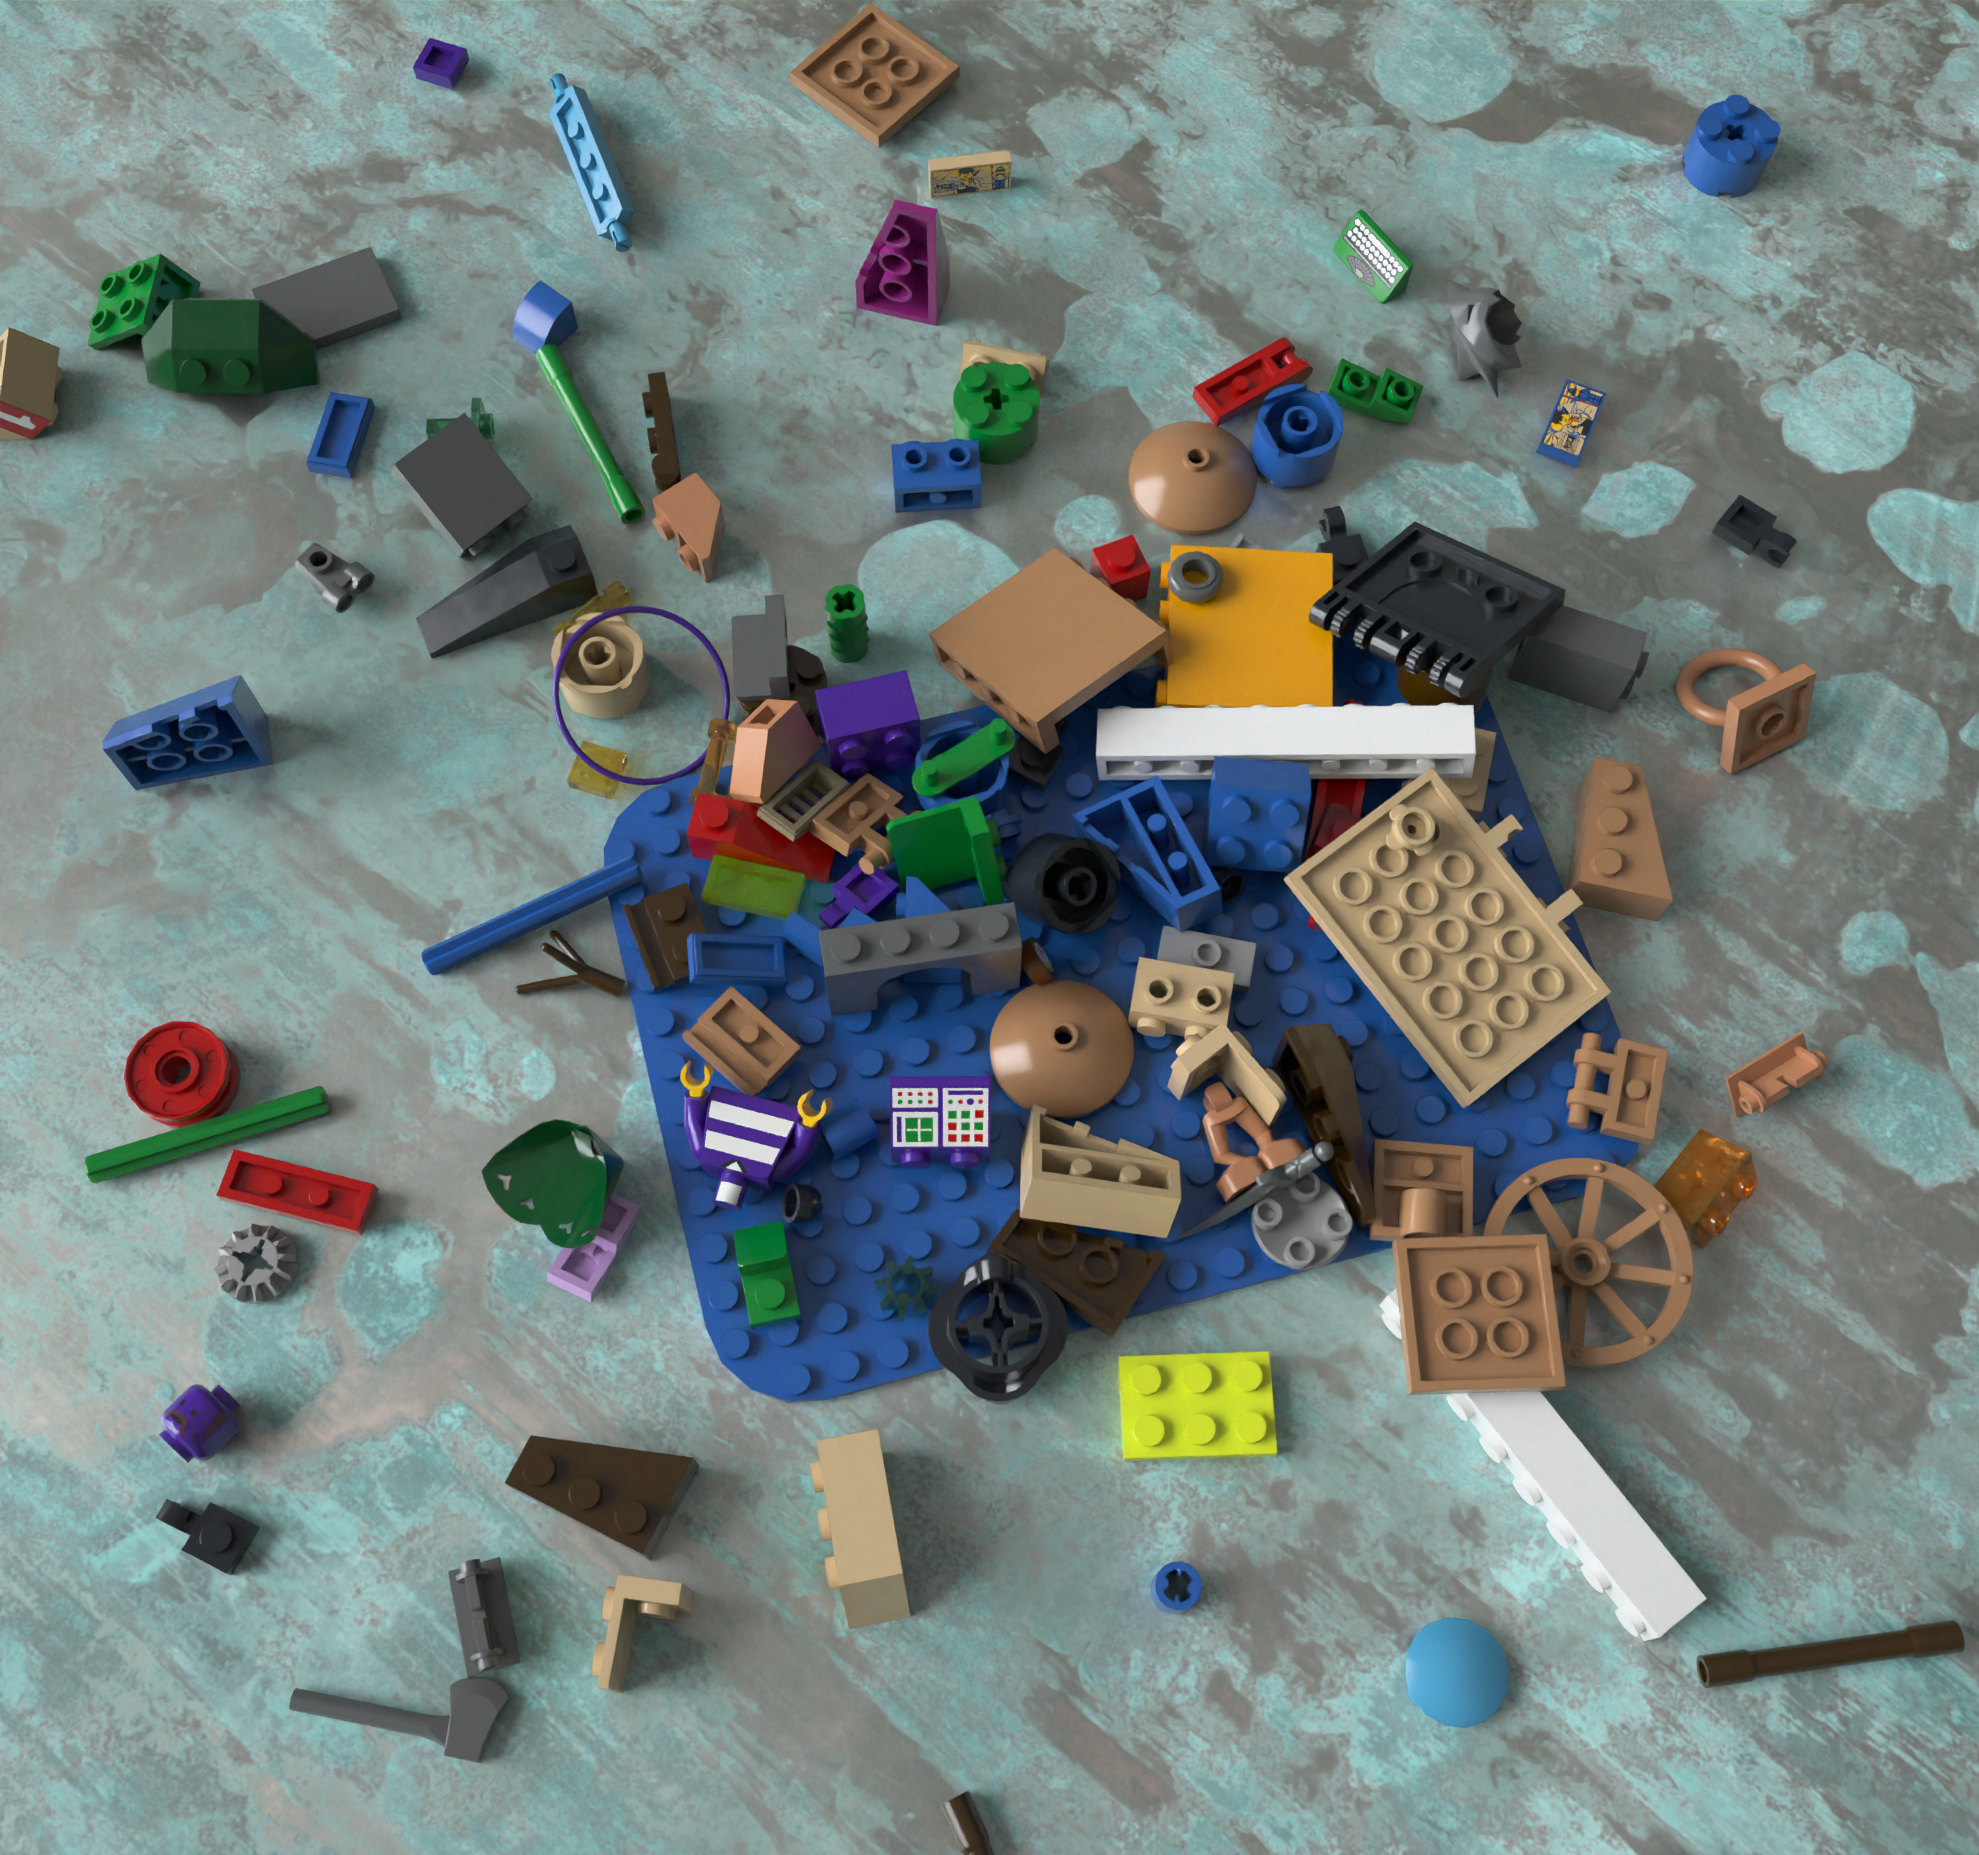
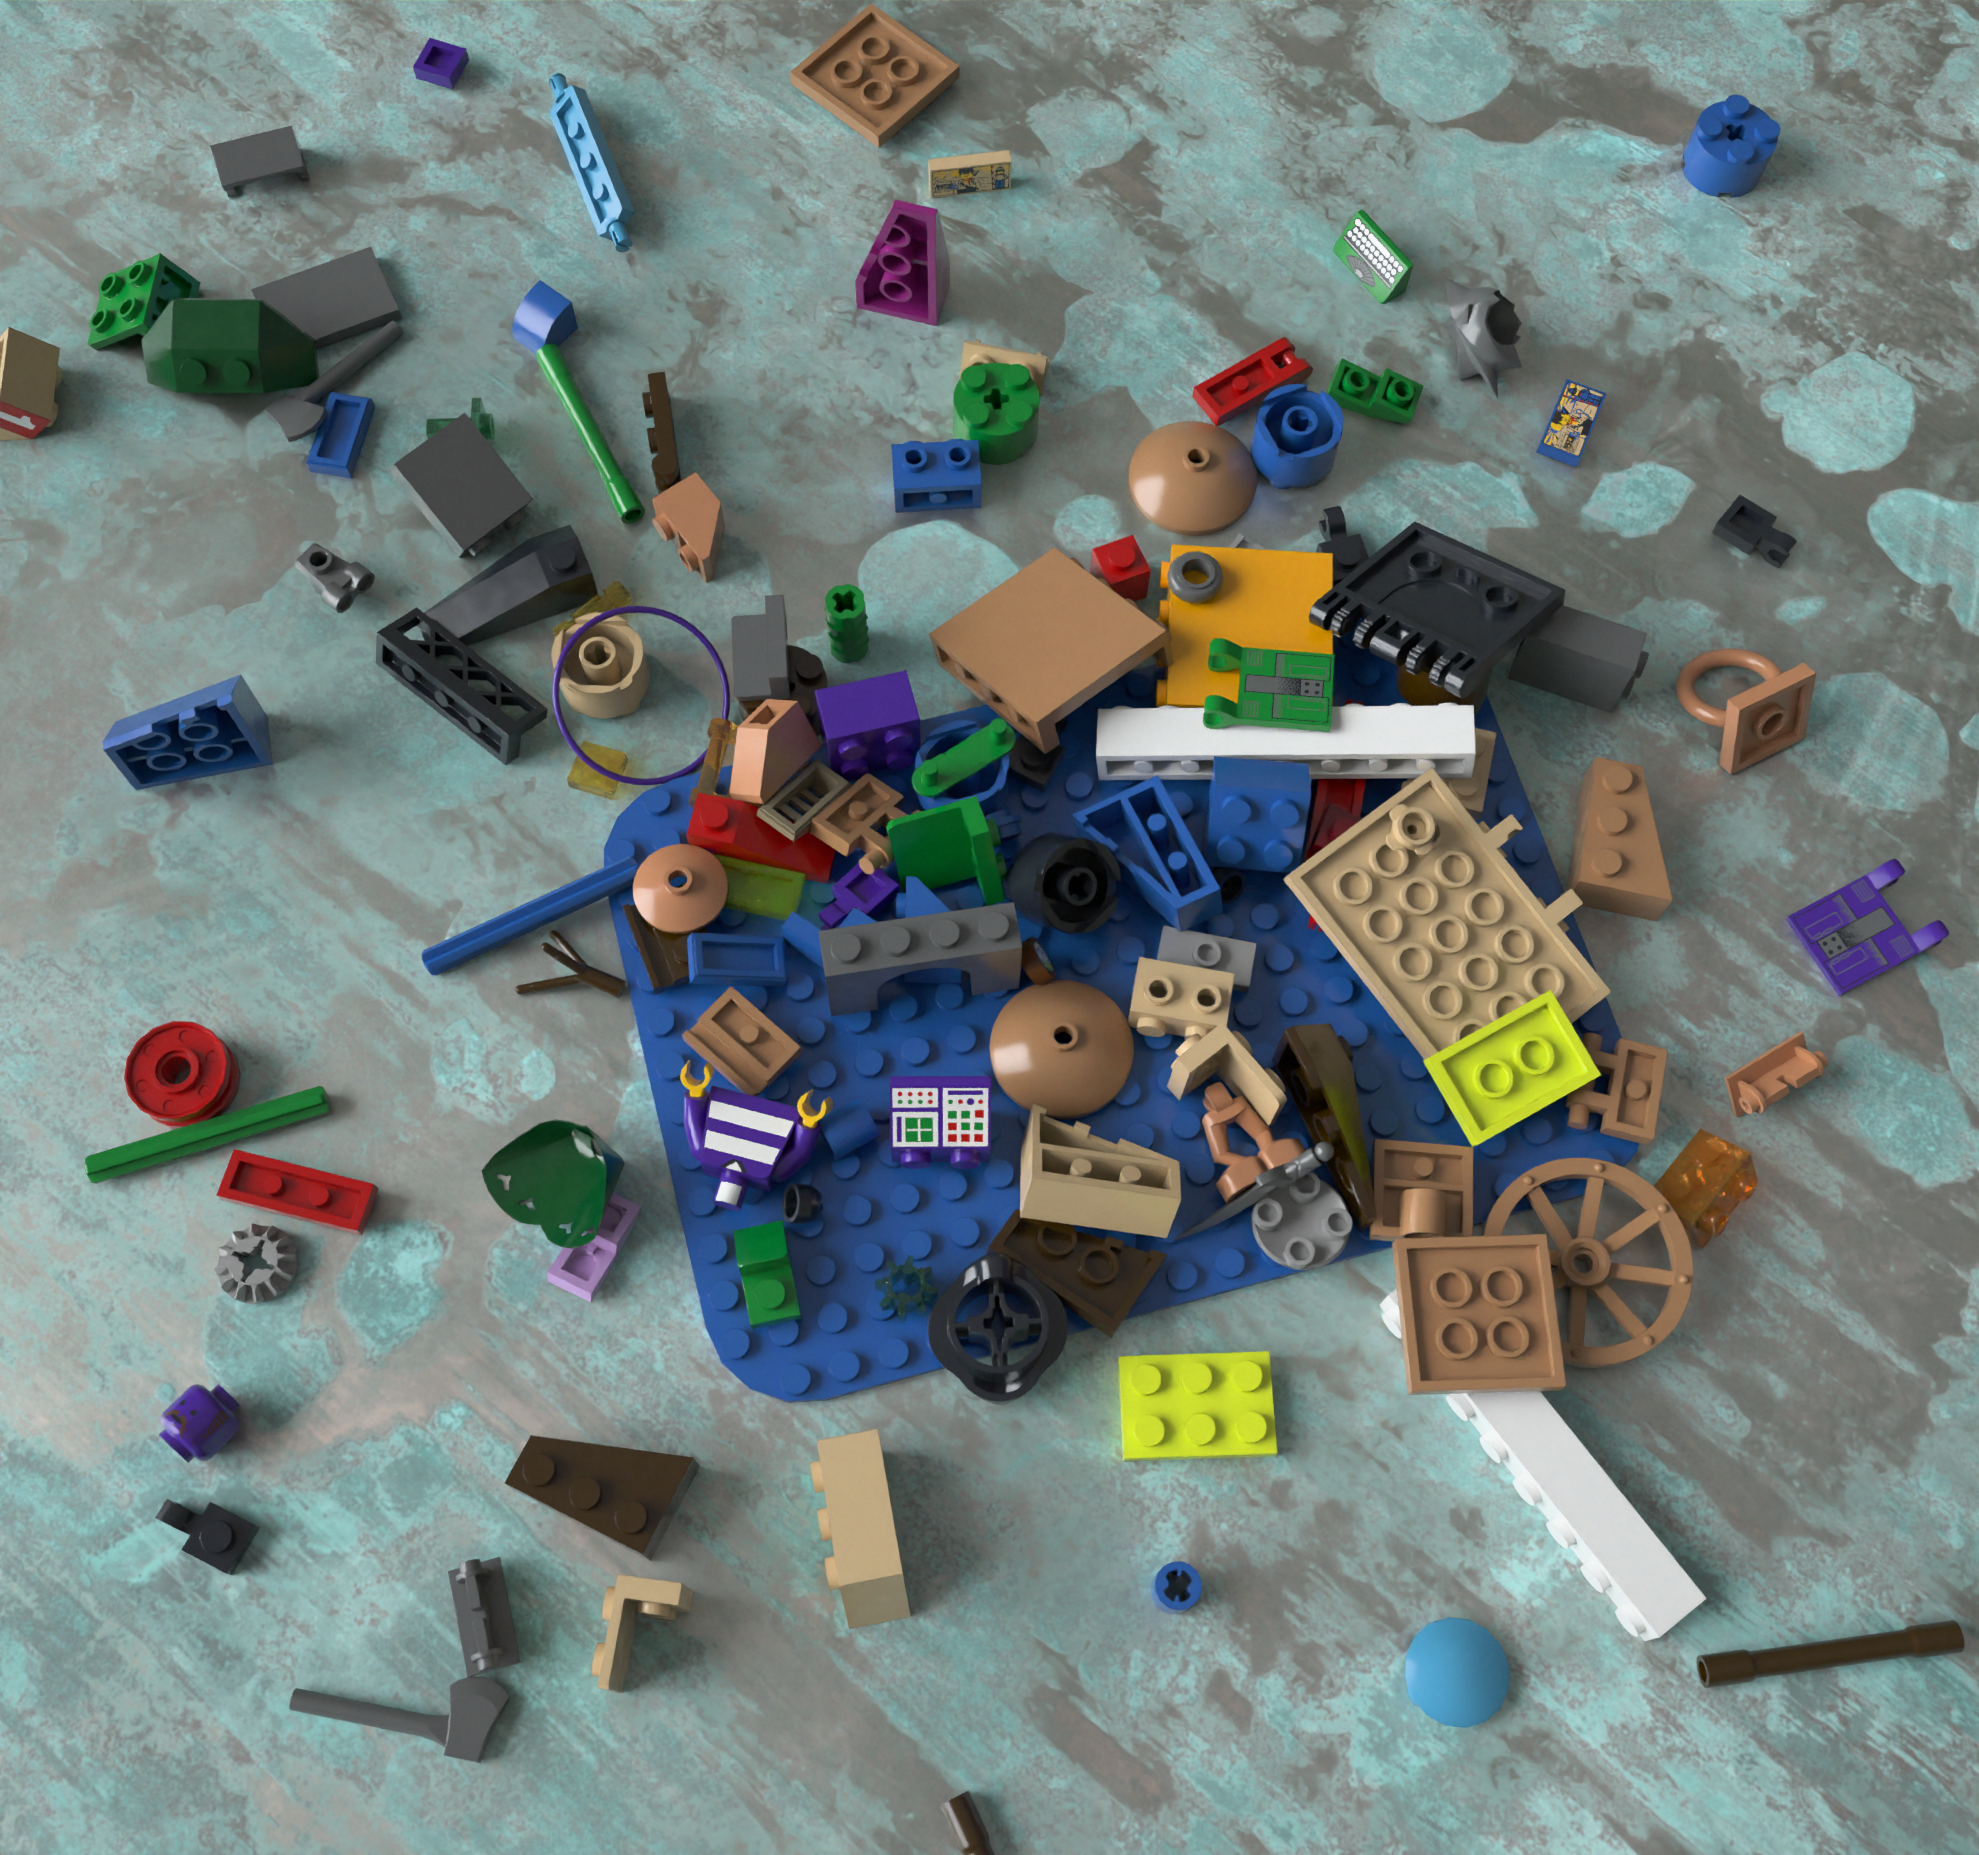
(258, 158): none -> dark grey hinge
(298, 413): none -> dark grey piece
(447, 687): none -> black fence
(685, 907): none -> nougat dish
(1273, 689): none -> green flag
(1511, 1068): none -> neon yellow plate
(1858, 934): none -> dark purple flag

